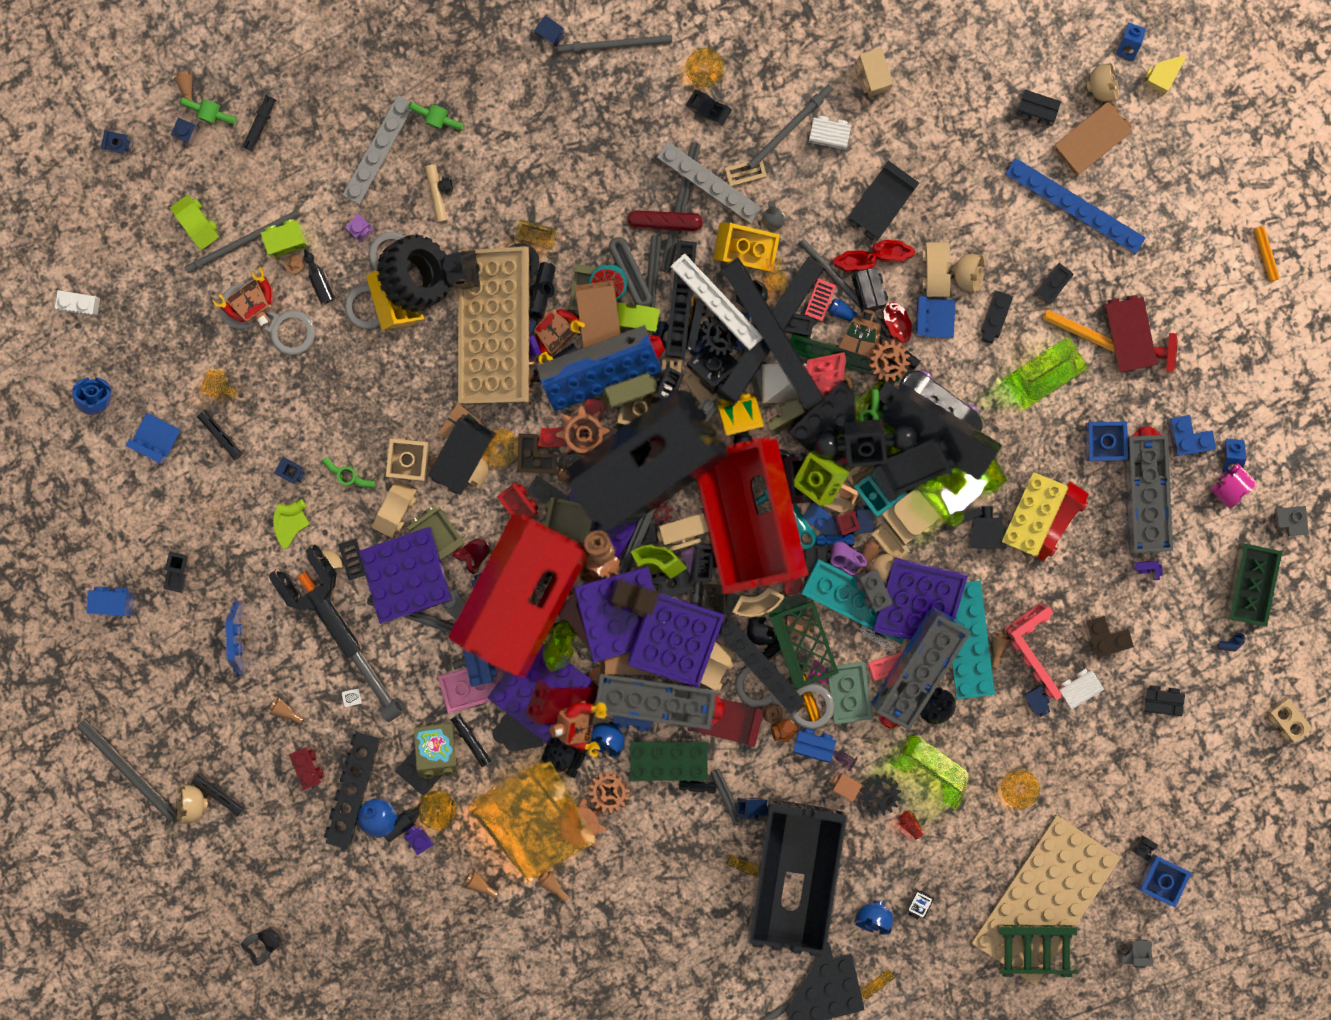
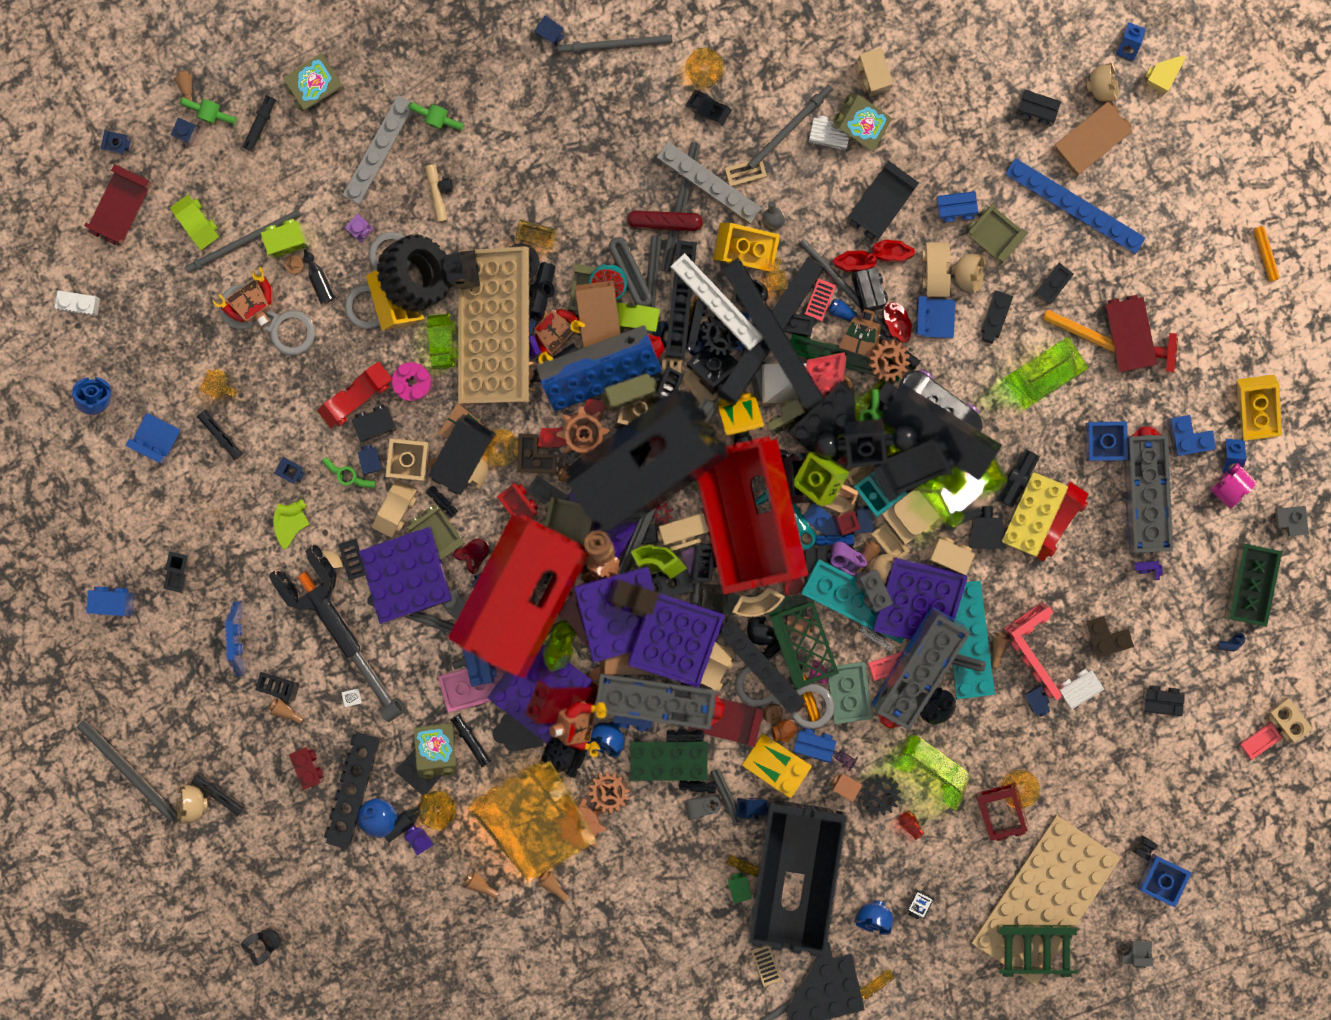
(119, 205): none -> dark red panel
(288, 691): none -> black slope
(312, 83): none -> panel
(363, 389): none -> red brick
(370, 459): none -> dark blue brick
(374, 423): none -> black brick
(406, 372): none -> dark pink brick
(441, 341): none -> clear neon green brick
(441, 501): none -> black axle
(684, 735): none -> black axle
(698, 806): none -> dark grey piece
(739, 887): none -> green brick
(766, 965): none -> tile
(777, 765): none -> yellow slope
(861, 121): none -> panel
(951, 556): none -> tan brick
(957, 206): none -> blue brick
(969, 663): none -> dark grey axle
(996, 233): none -> olive panel
(997, 794): none -> dark red window
(1018, 478): none -> black piece
(1259, 407): none -> yellow slope
(1260, 741): none -> coral tile

